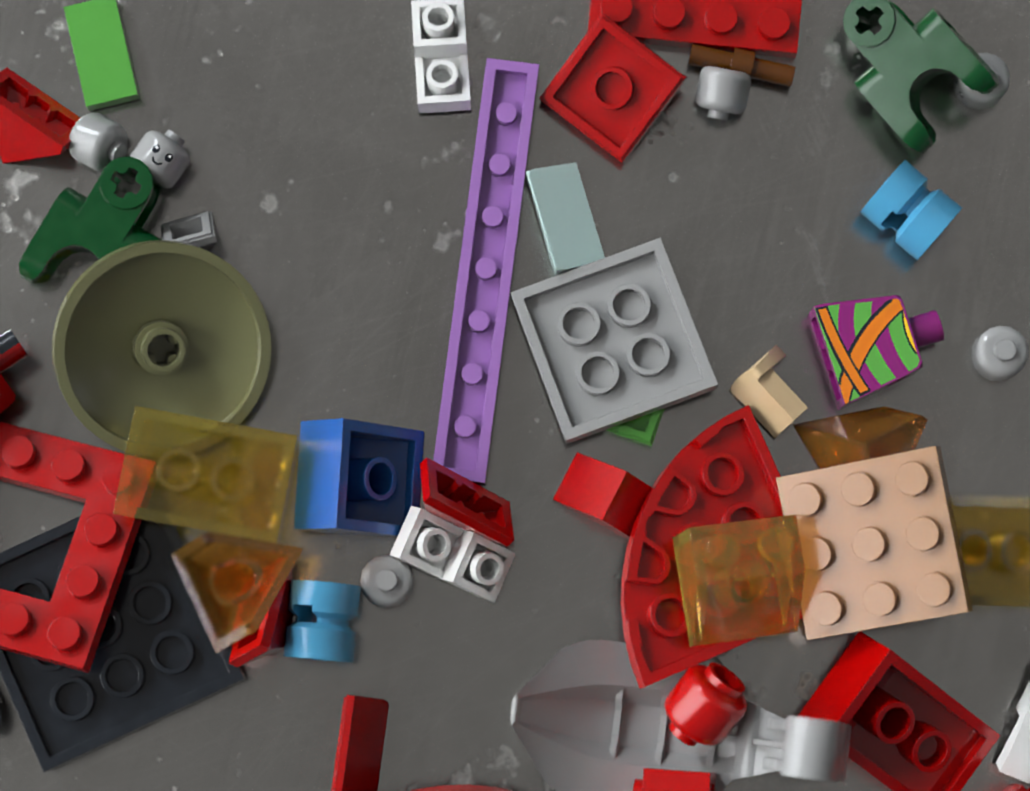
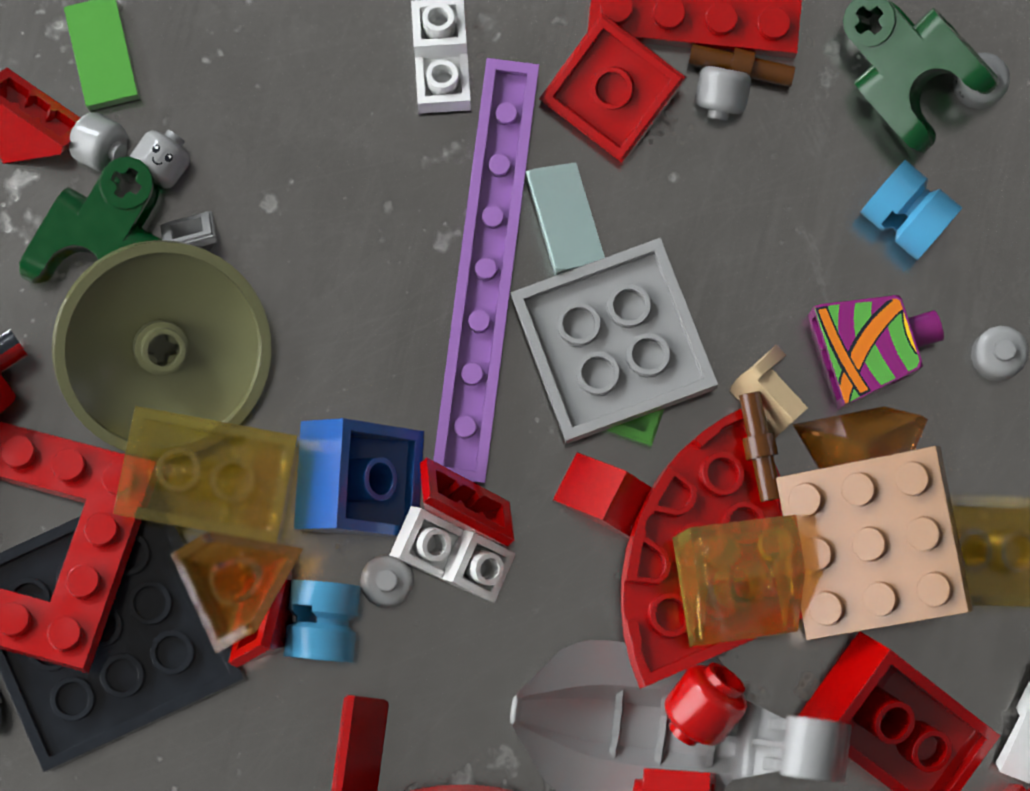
(760, 445): none -> reddish brown bar

